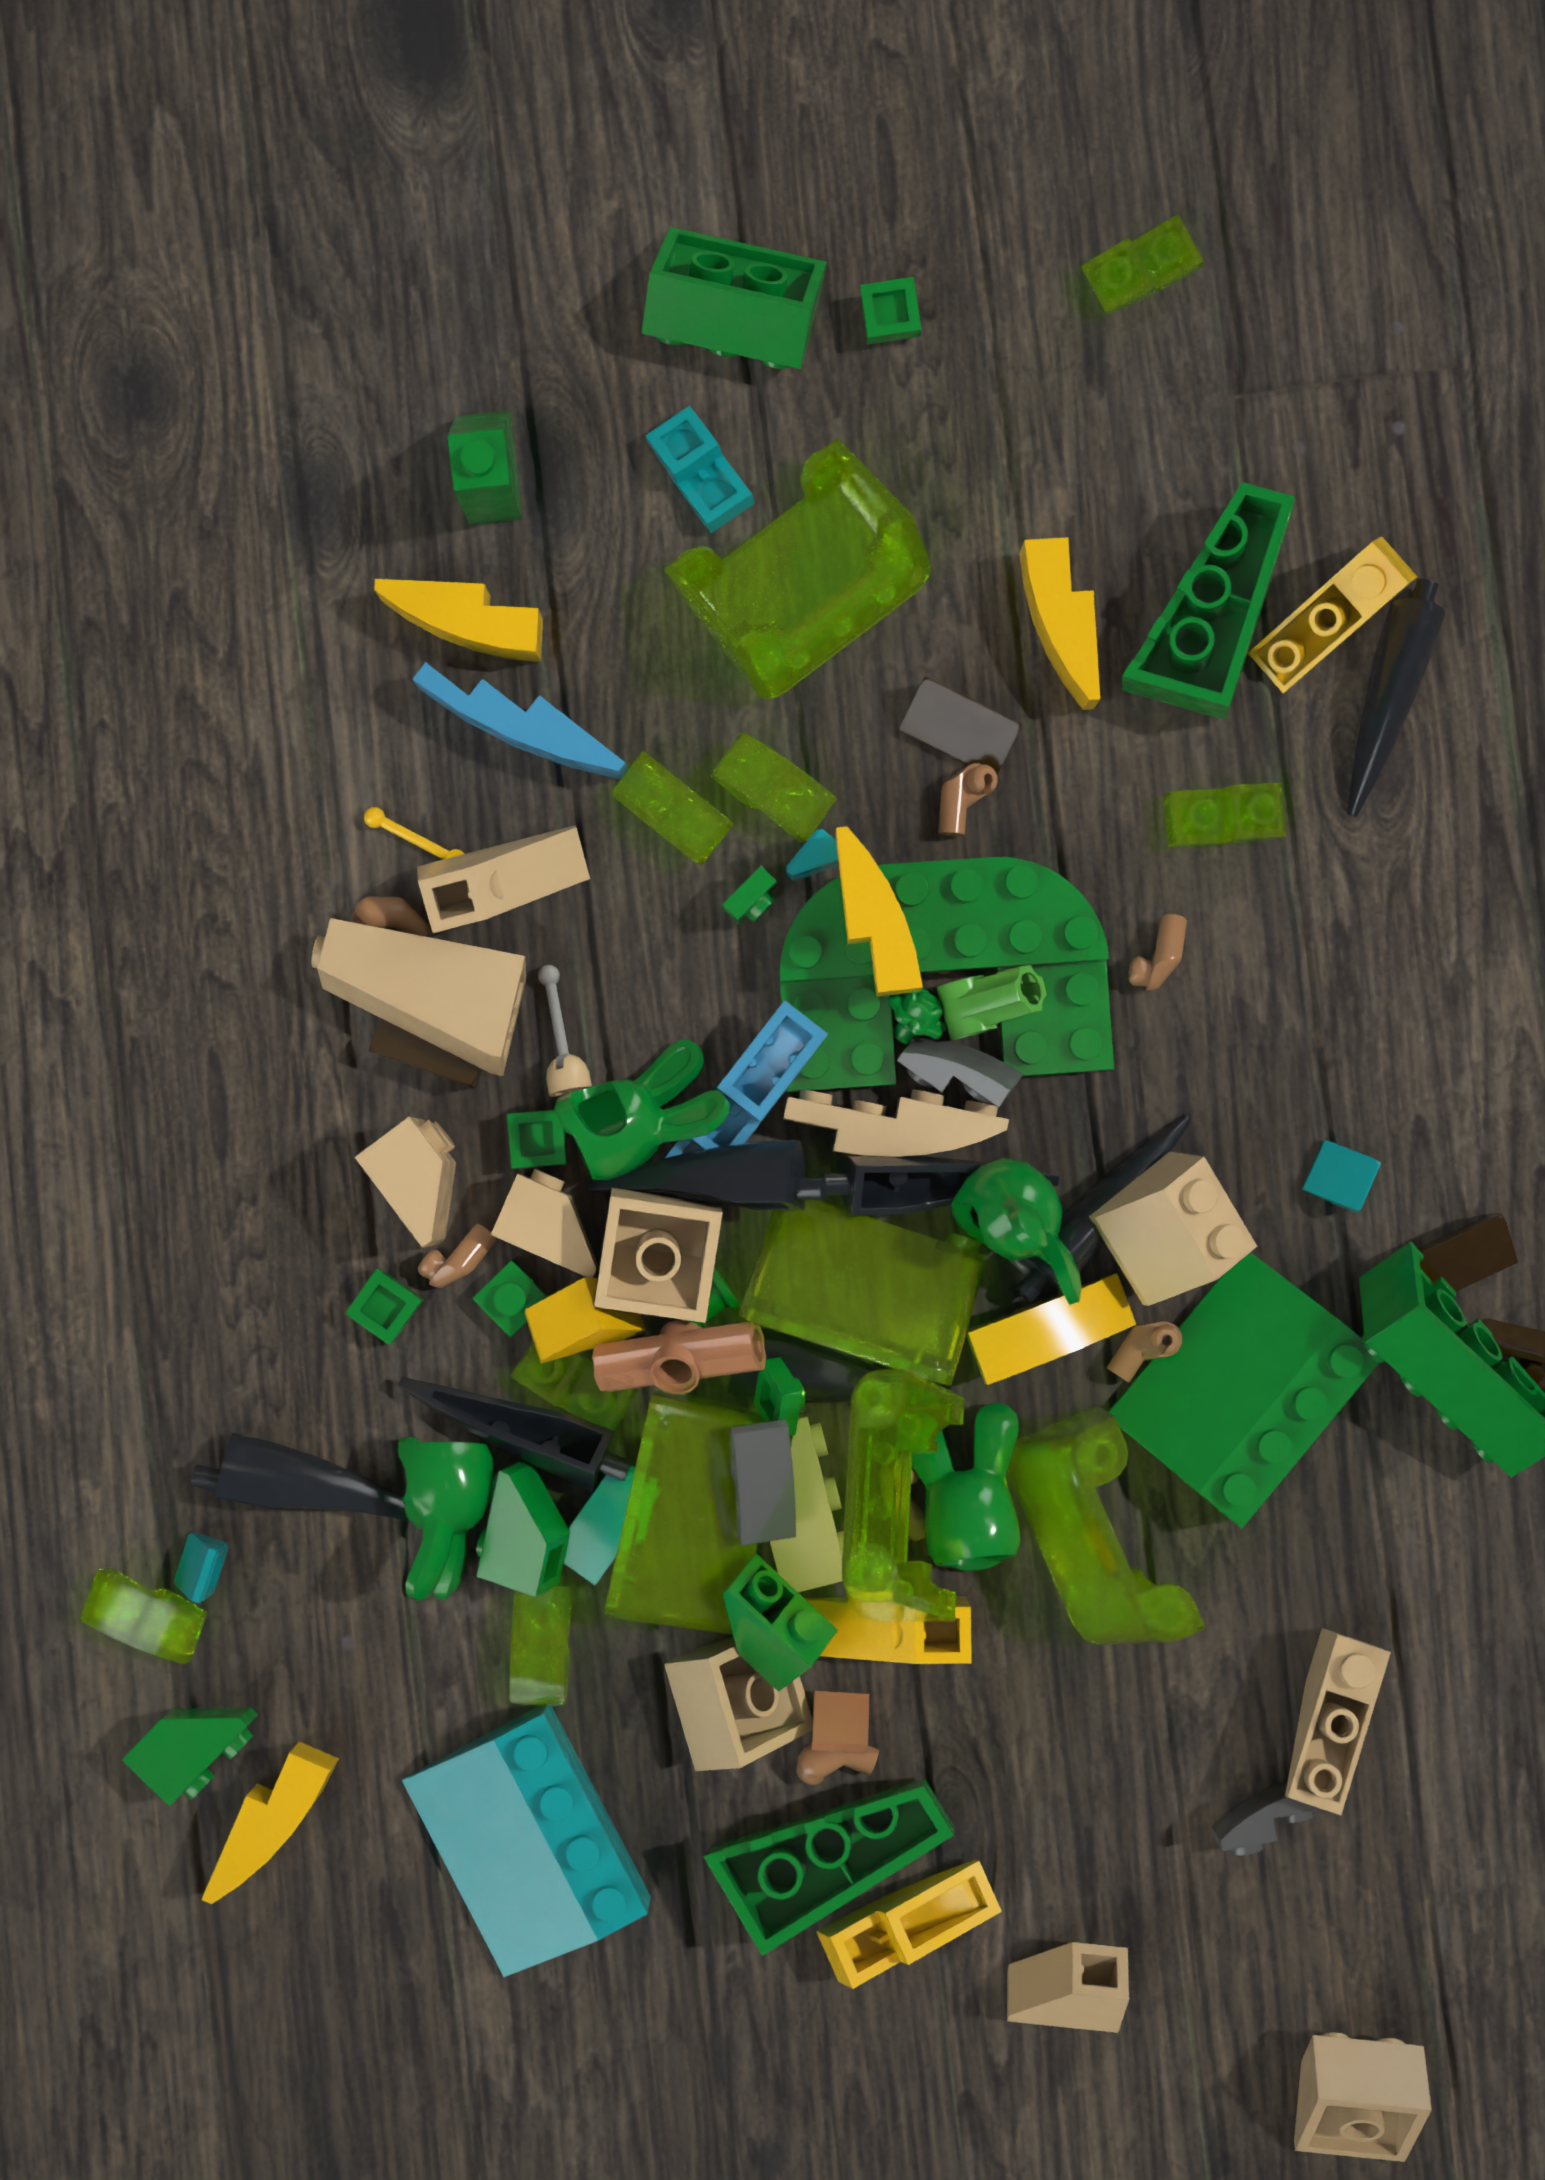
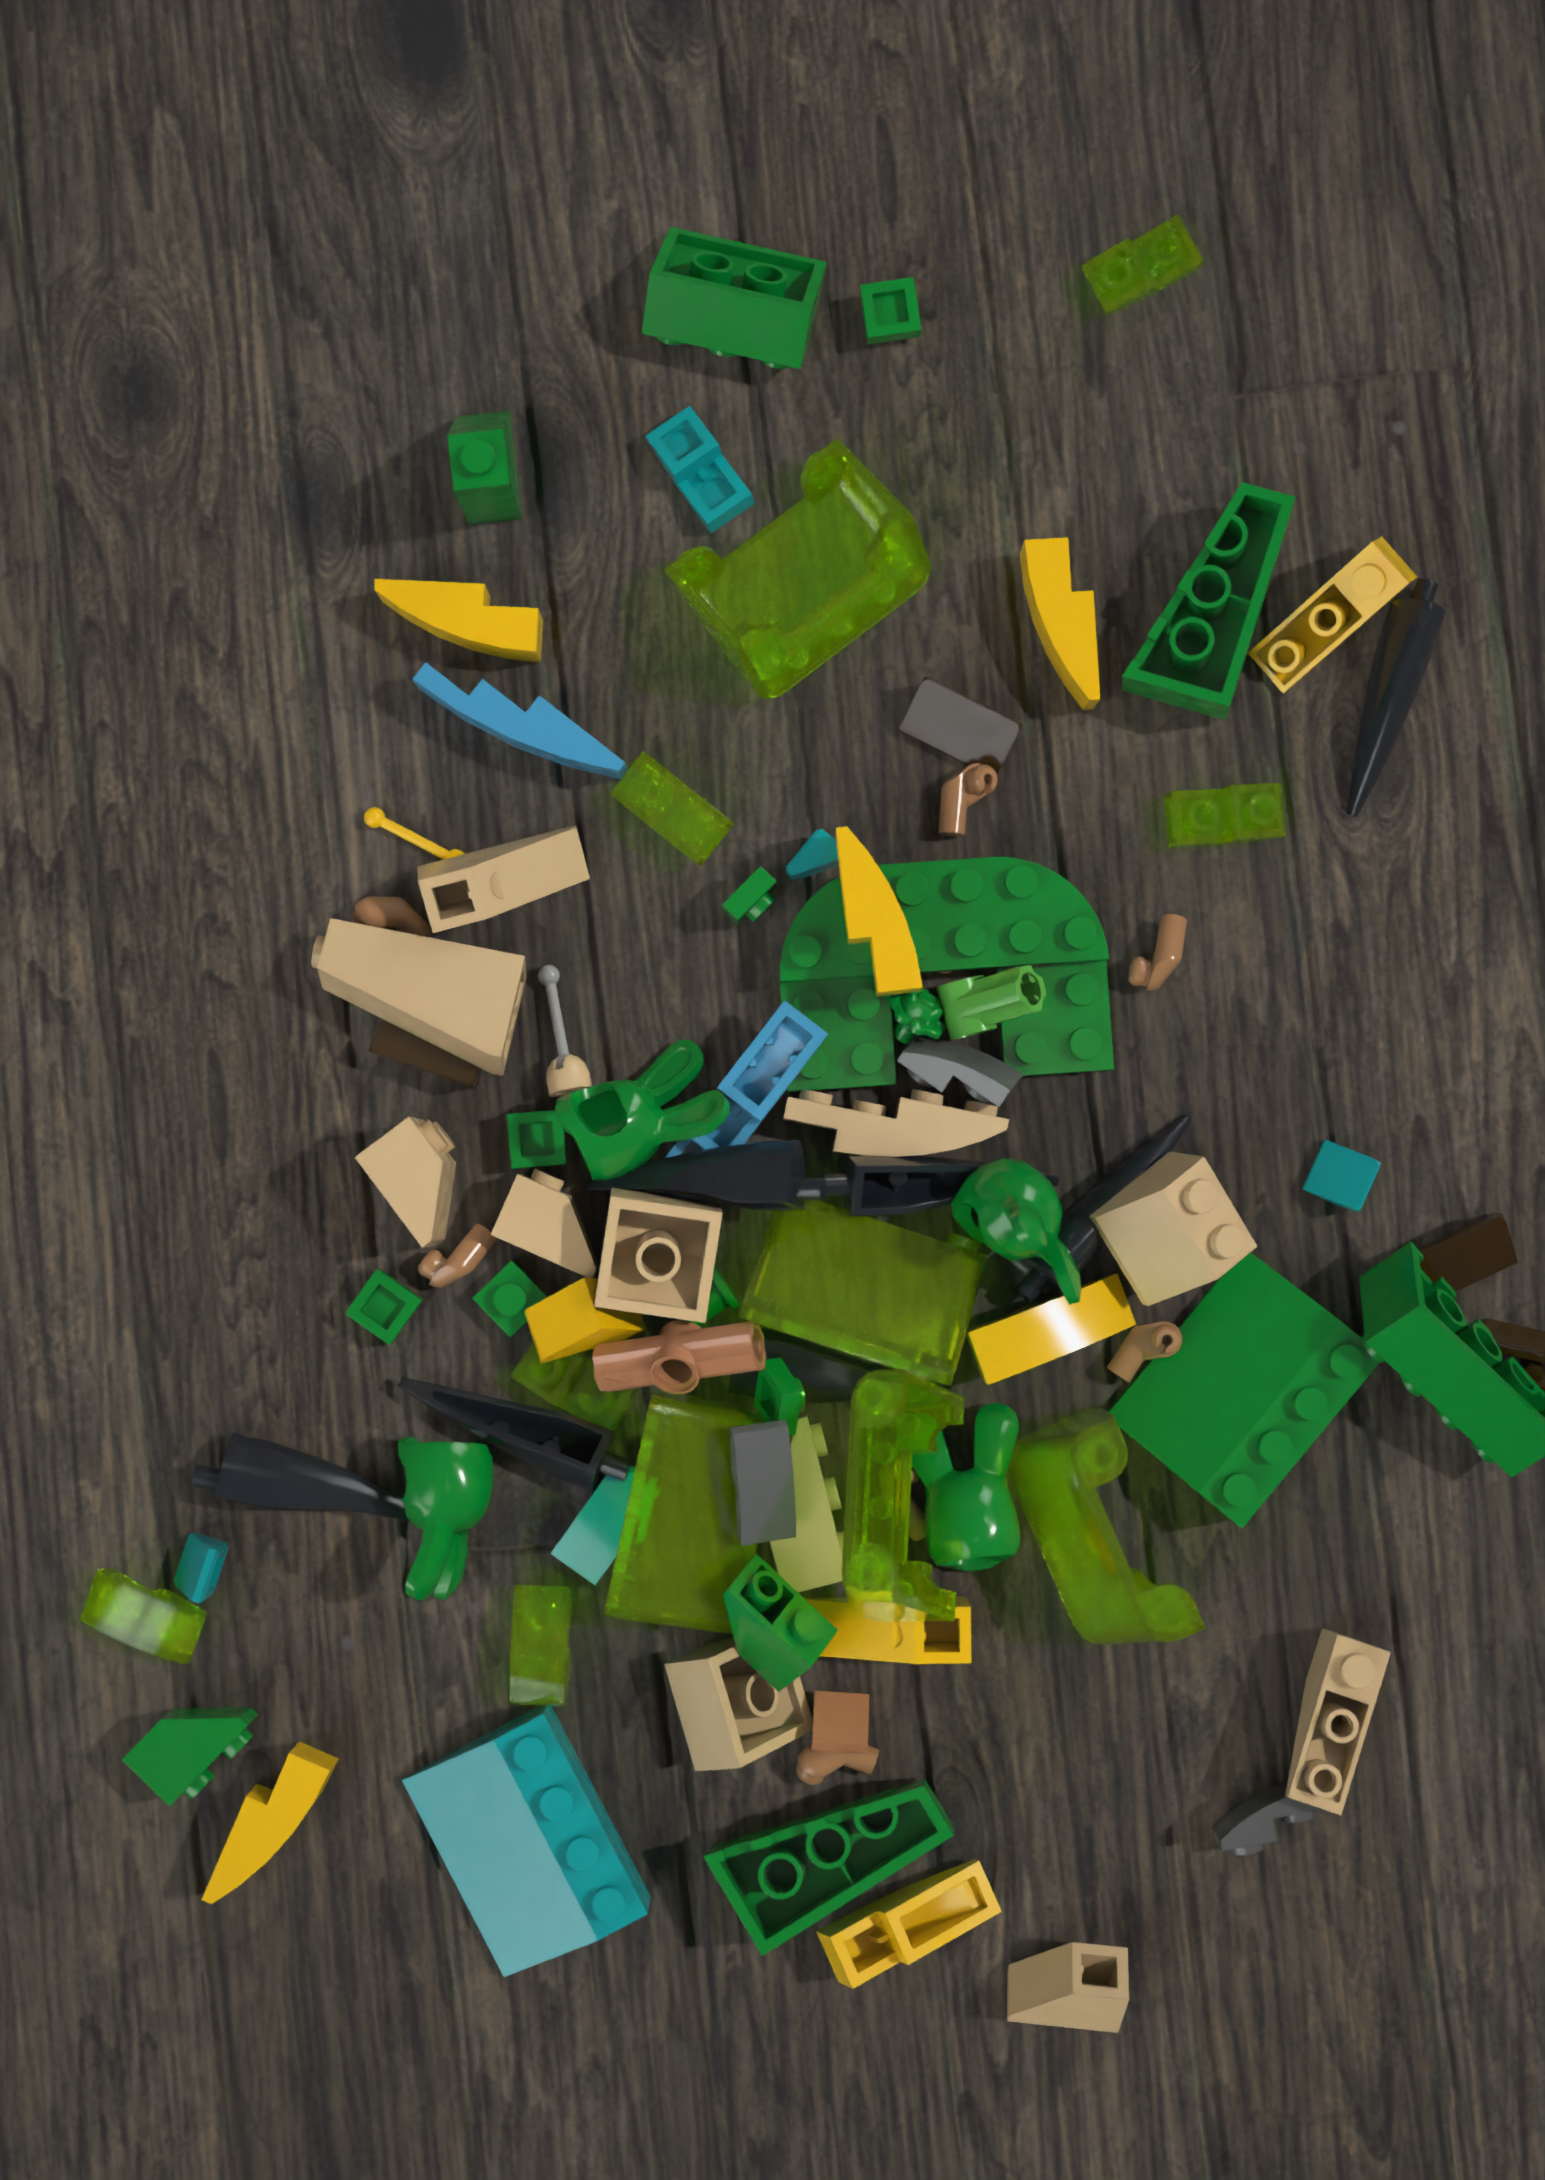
(524, 1534): green slope -> none
(773, 785): clear neon green slope -> none
(1361, 2097): tan slope -> none

